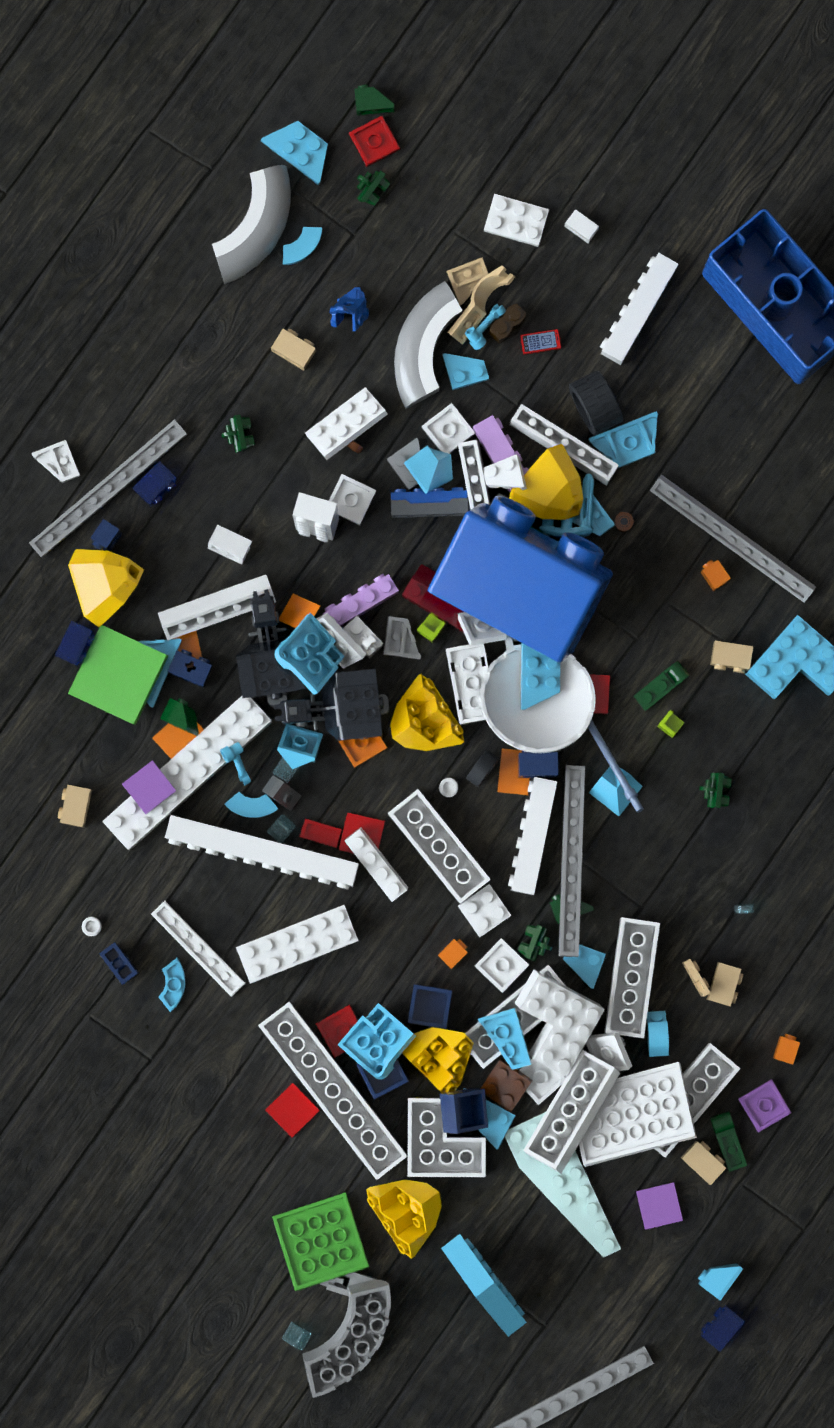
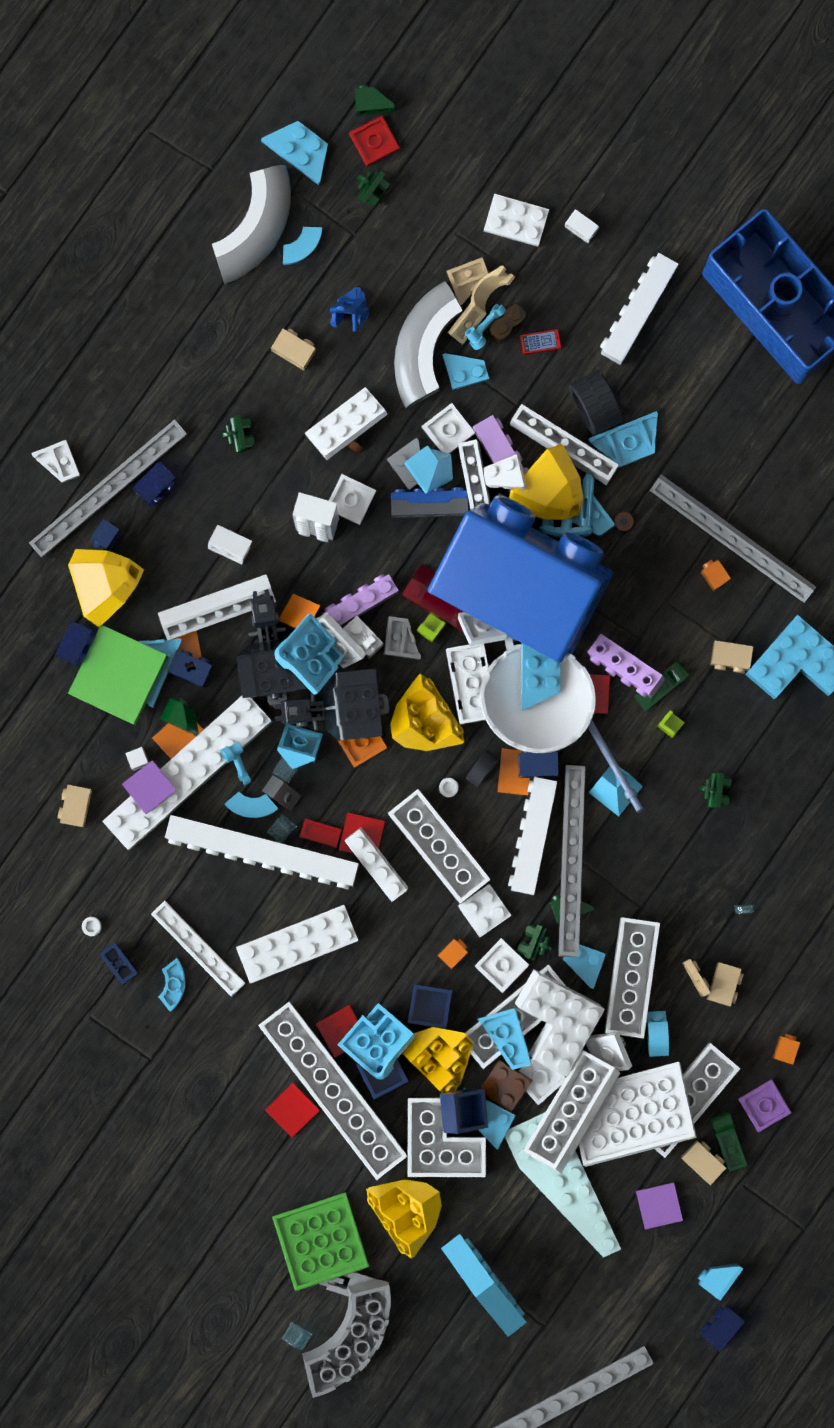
(137, 758): none -> white piece
(626, 666): none -> lavender brick

